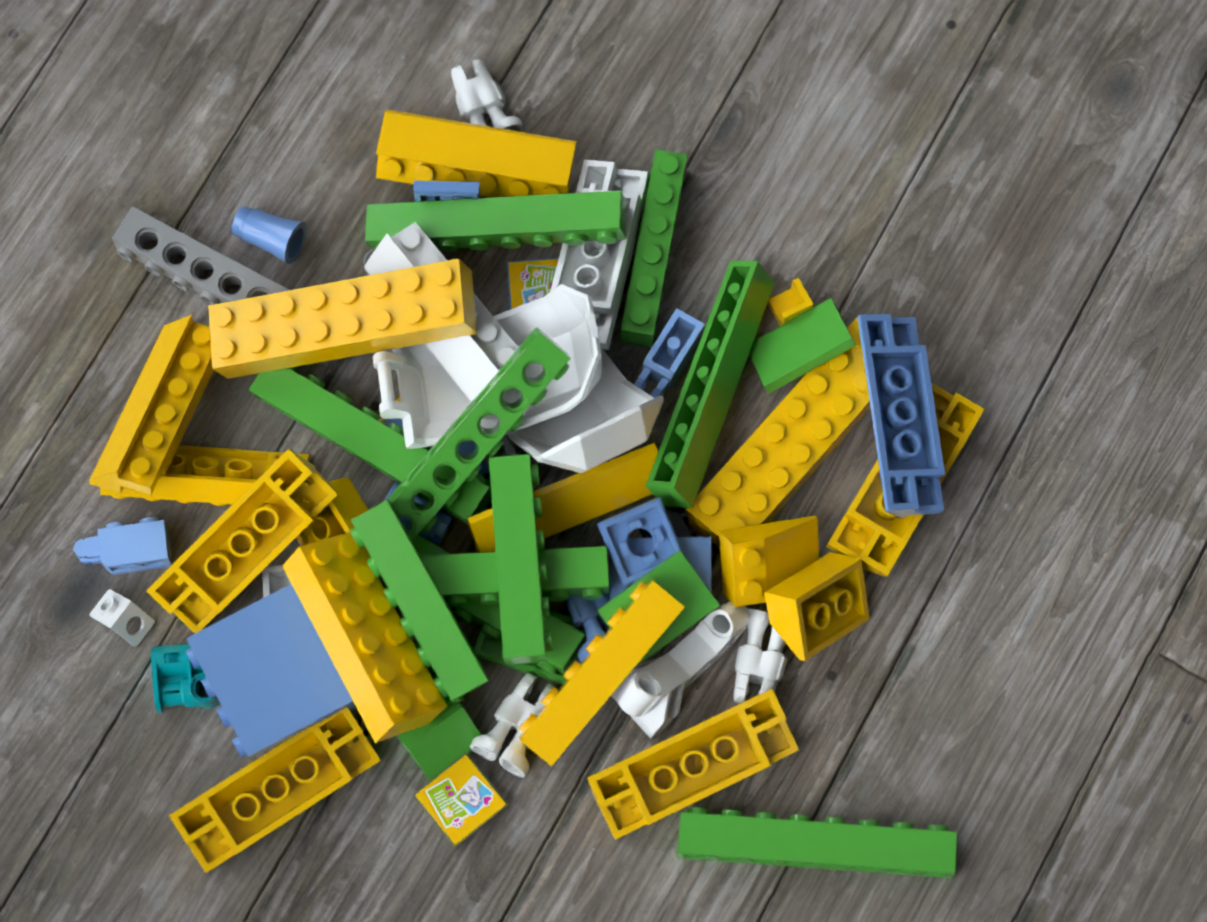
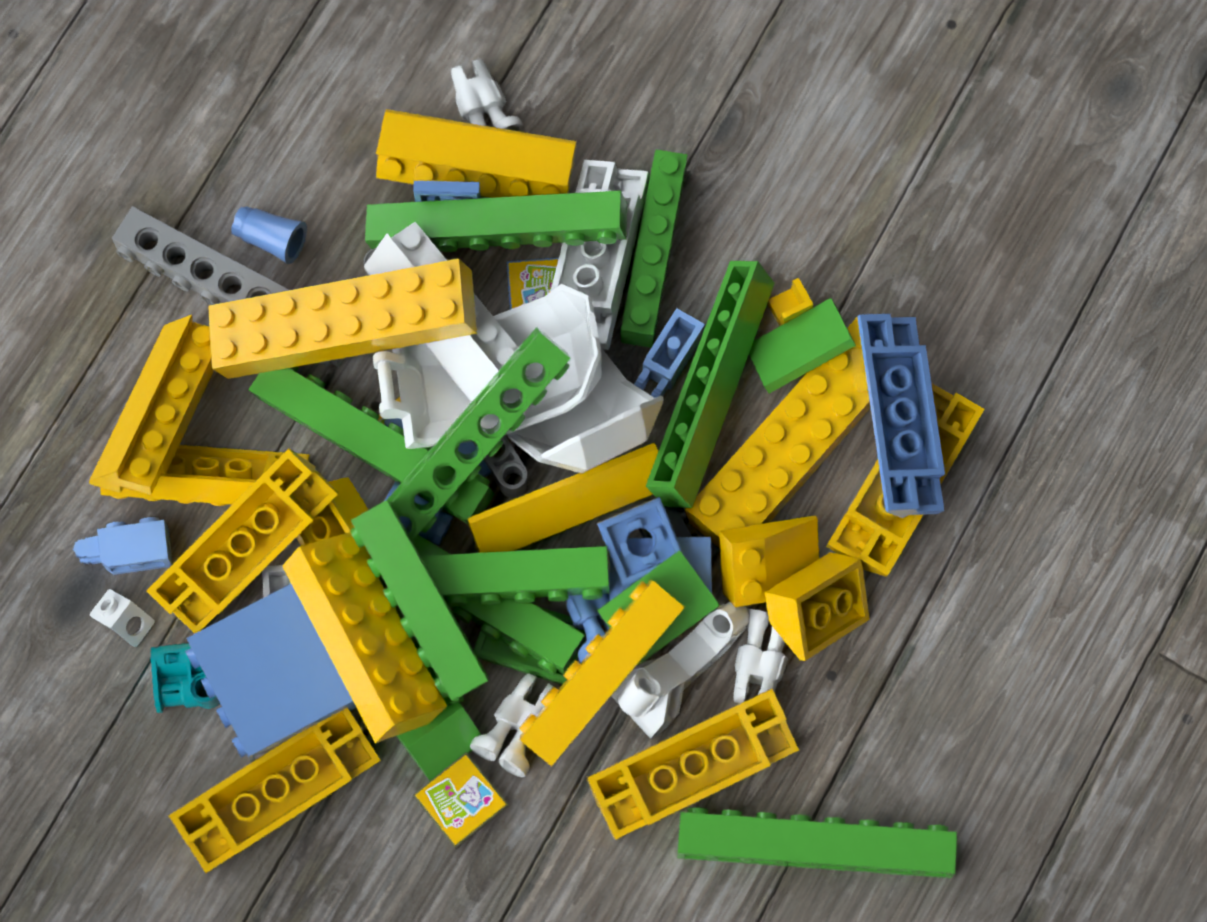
(518, 559): bright green brick -> none

